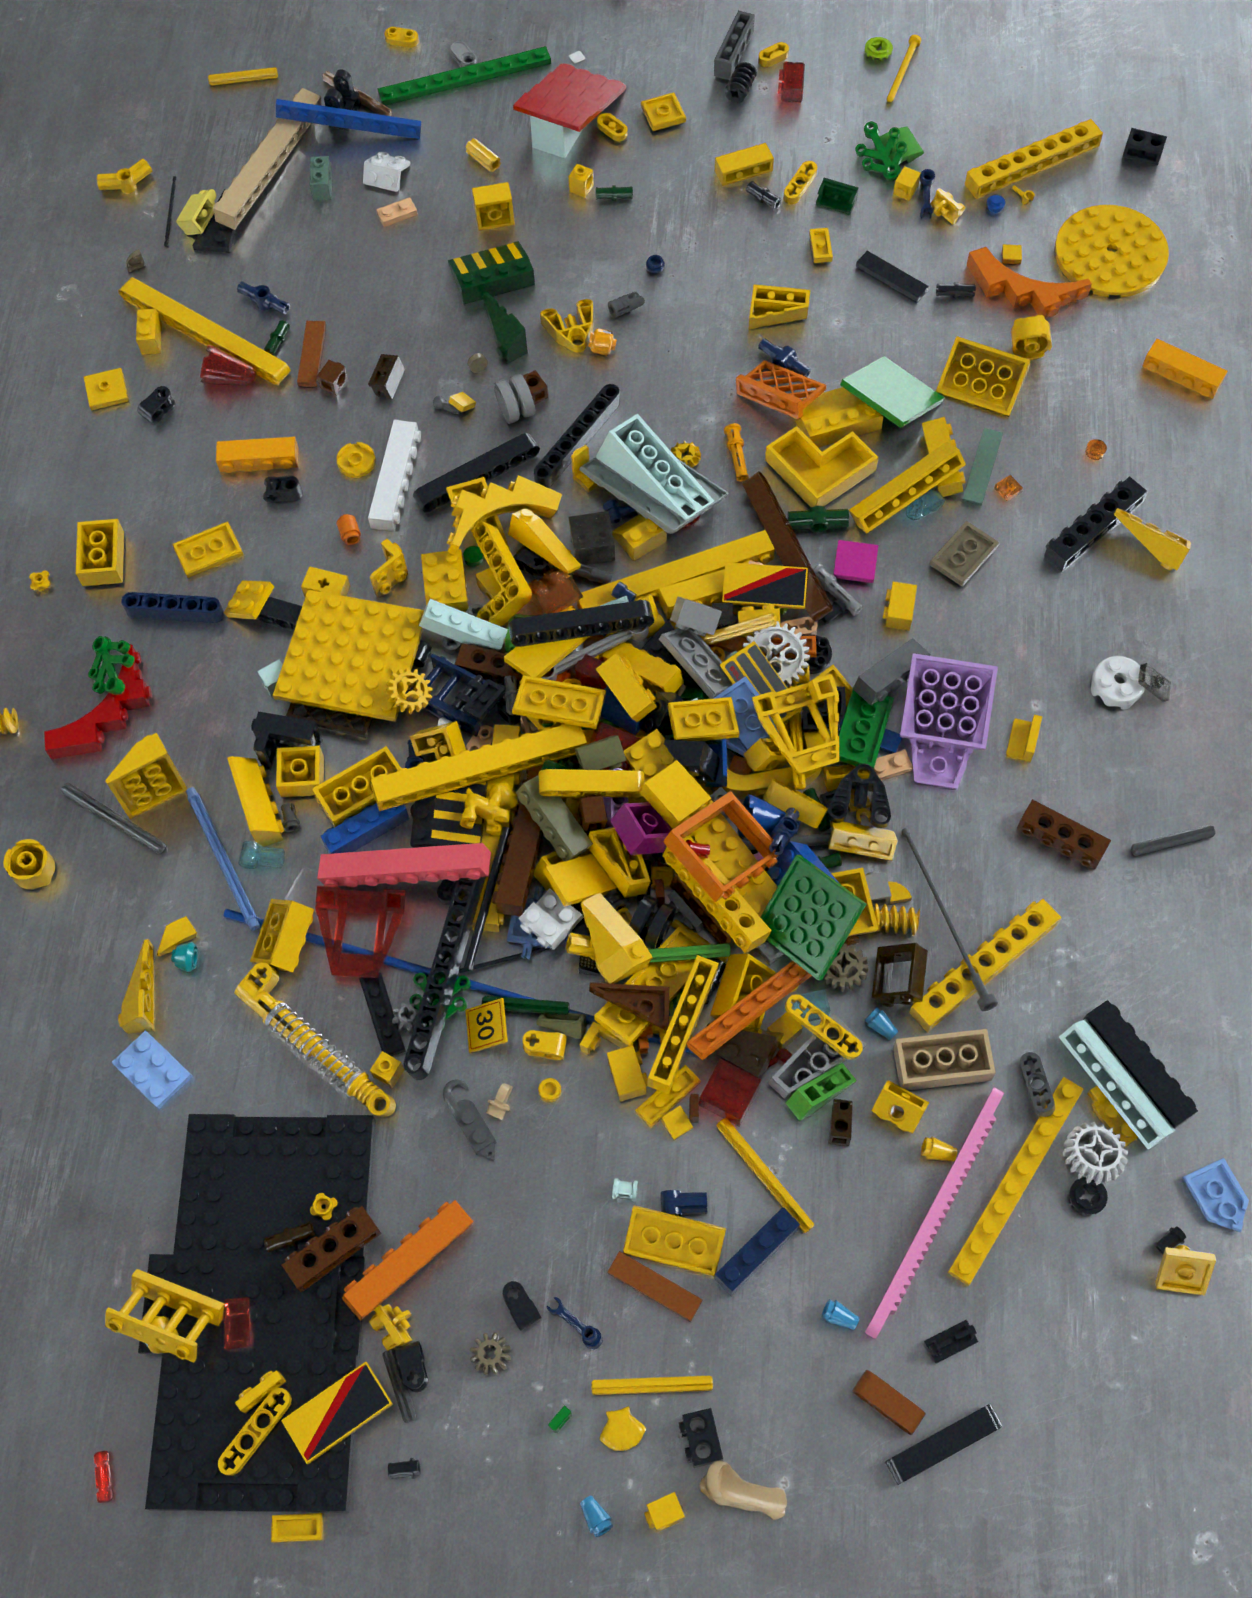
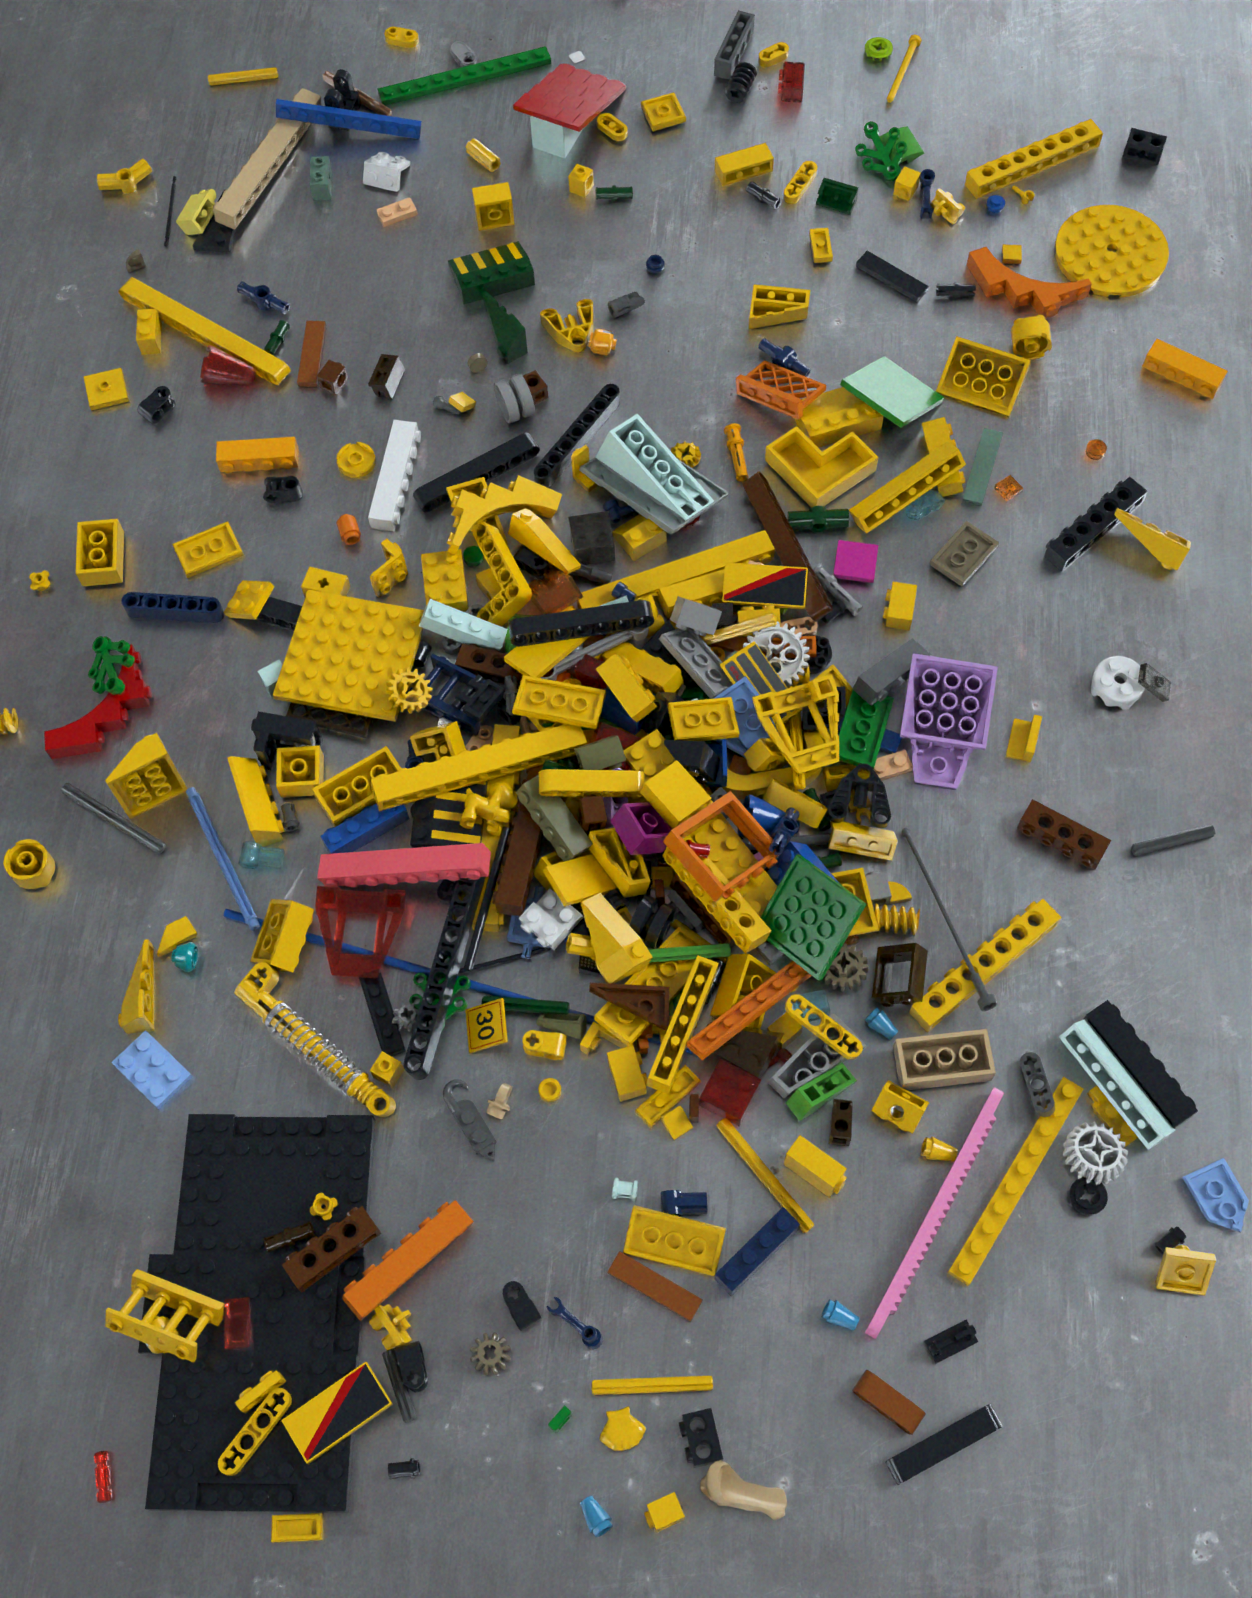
(815, 1167): none -> yellow brick

